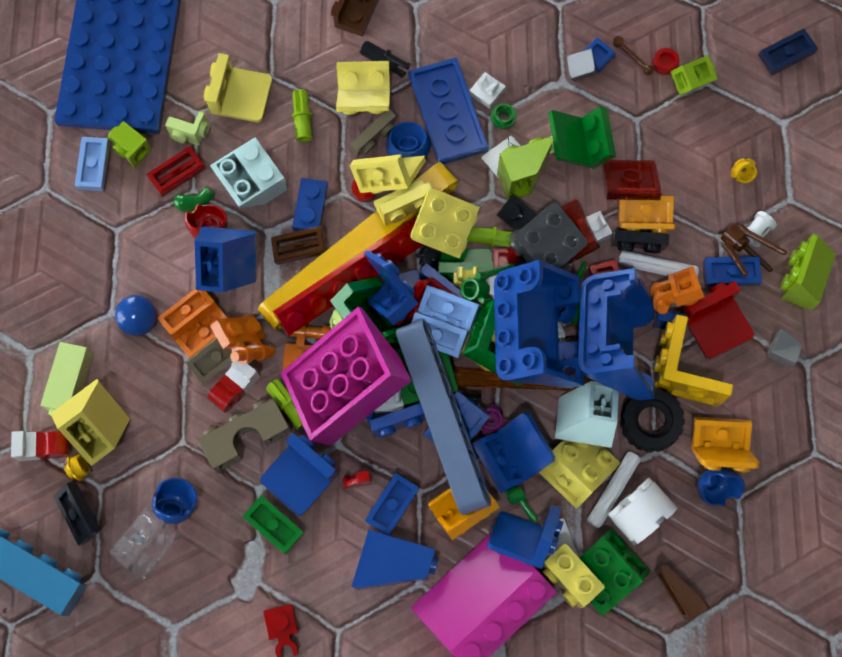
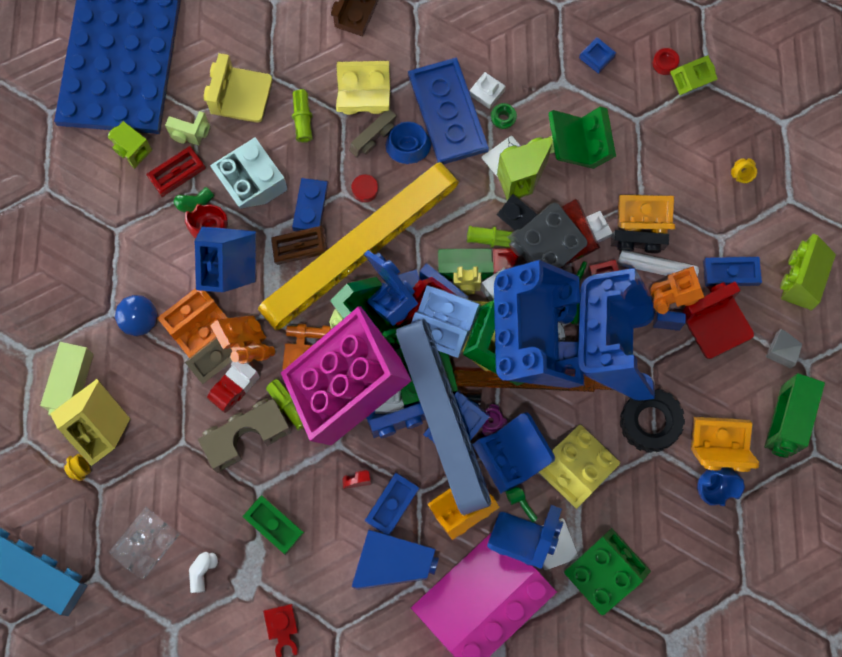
(38, 445): leg -> none
(77, 512): black plate -> none
(92, 164): light blue plate -> none
(174, 500): blue hair -> none
(199, 568): none -> white arm
(299, 475): blue bracket -> none
(317, 297): red plate -> none
(376, 53): black axle -> none
(386, 172): light yellow bracket -> none
(400, 204): light yellow bracket -> none
(428, 256): black plate -> none
(444, 222): light yellow bracket -> none
(477, 287): green plant -> none
(572, 576): light yellow bracket -> none
(581, 65): slope -> none
(588, 415): light aqua slope -> none
(613, 489): white axle -> none
(618, 42): reddish brown hinge -> none
(631, 180): clear red tile -> none
(642, 511): white brick -> none
(680, 383): yellow bracket -> none
(683, 596): reddish brown slope -> none
(736, 239): reddish brown plant -> none
(761, 225): white bush -> none
(788, 51): dark blue plate -> none
(794, 415): none -> green window

